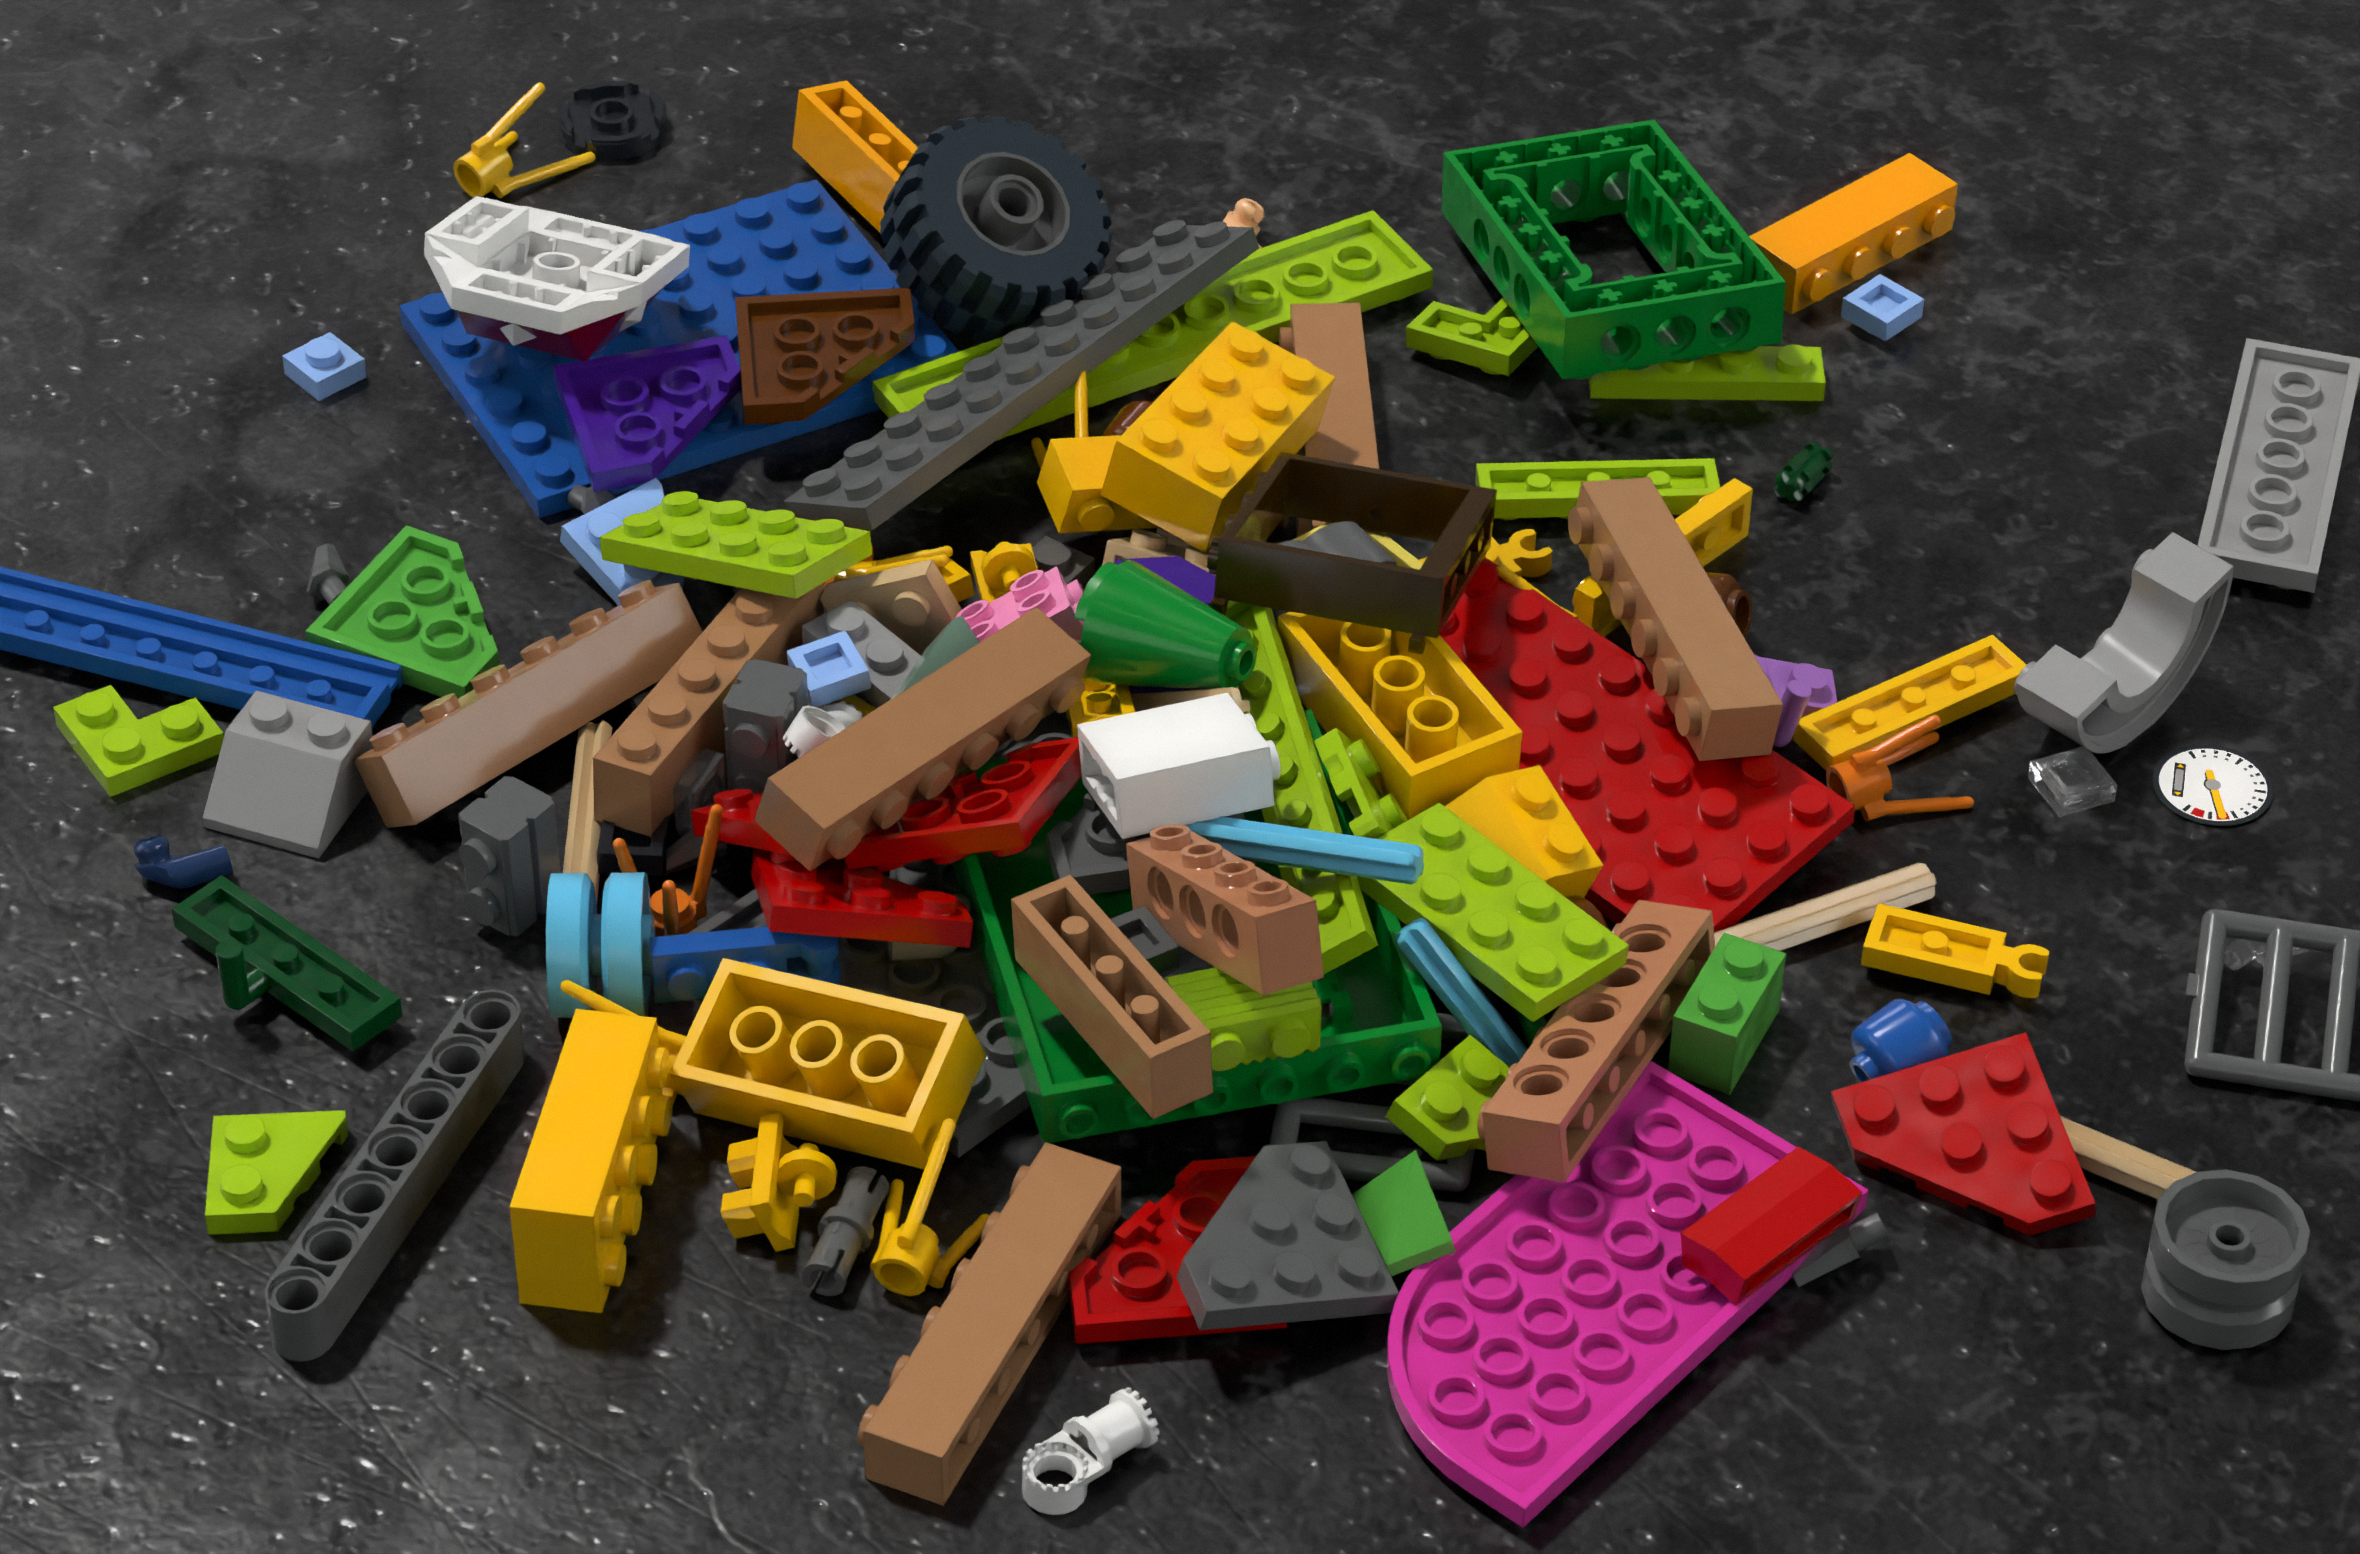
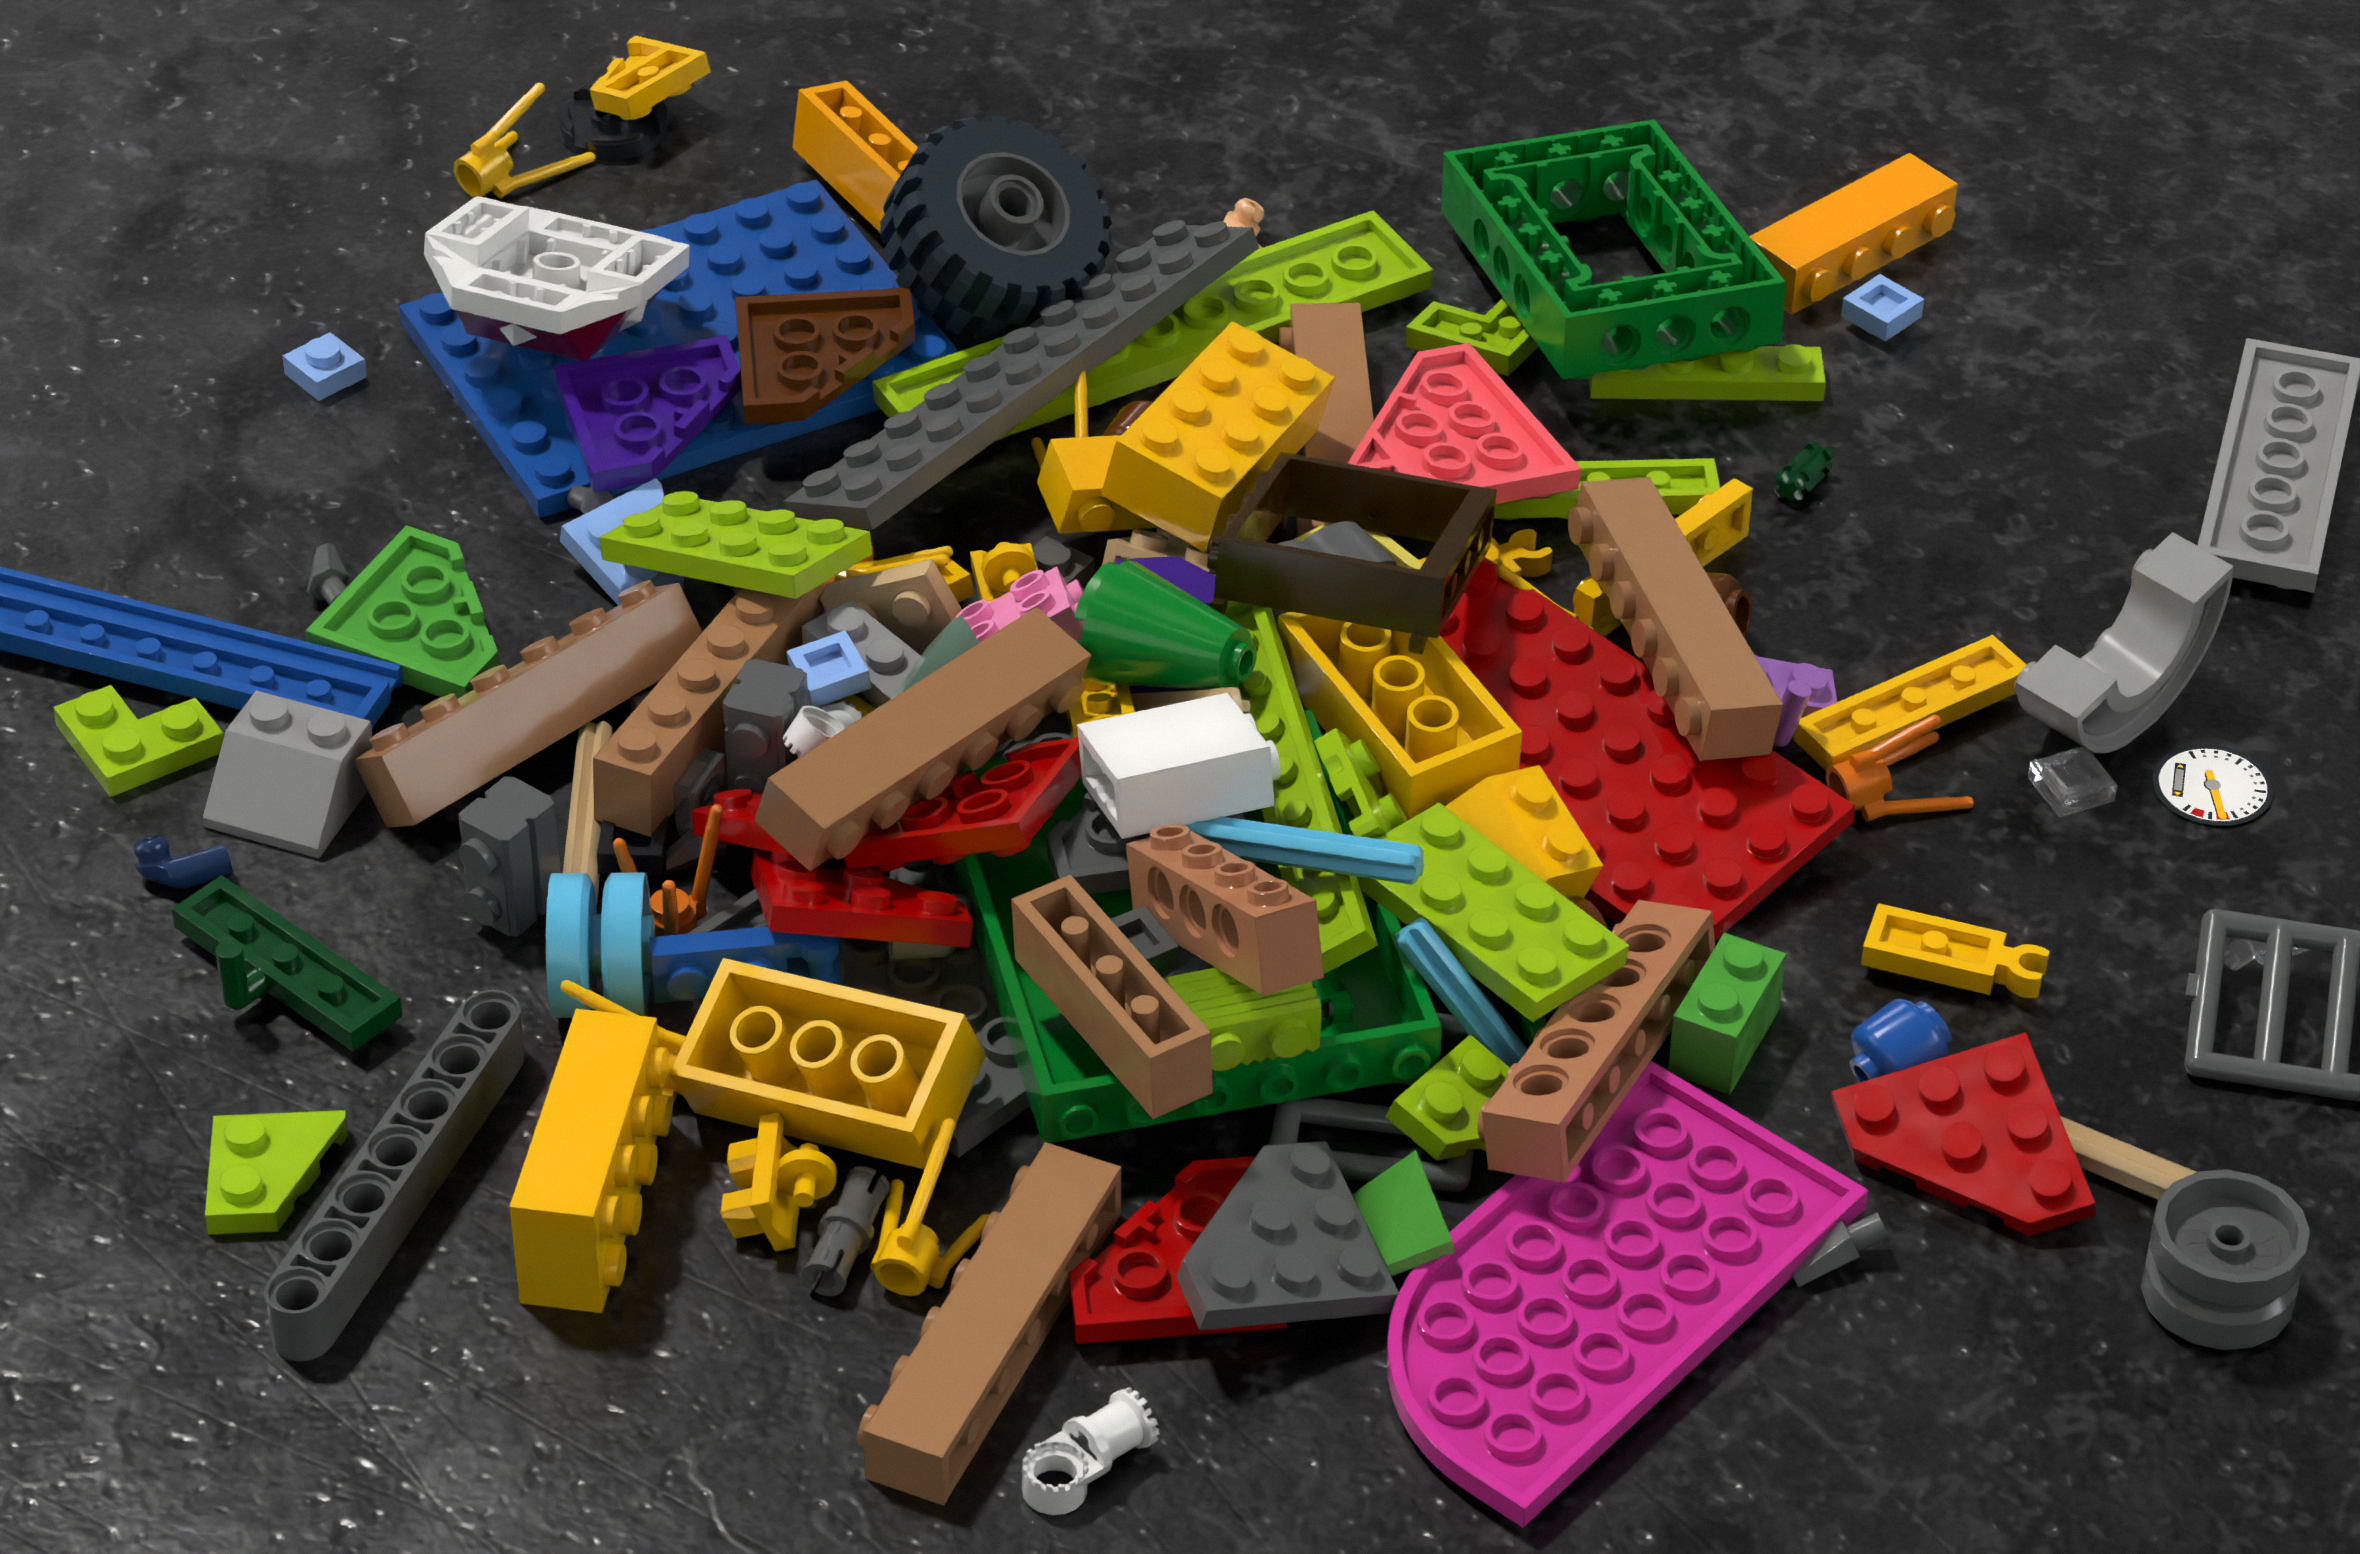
(647, 77): none -> yellow wing
(1465, 427): none -> coral wing
(1769, 1224): red piece -> none
(1837, 909): tan axle -> none

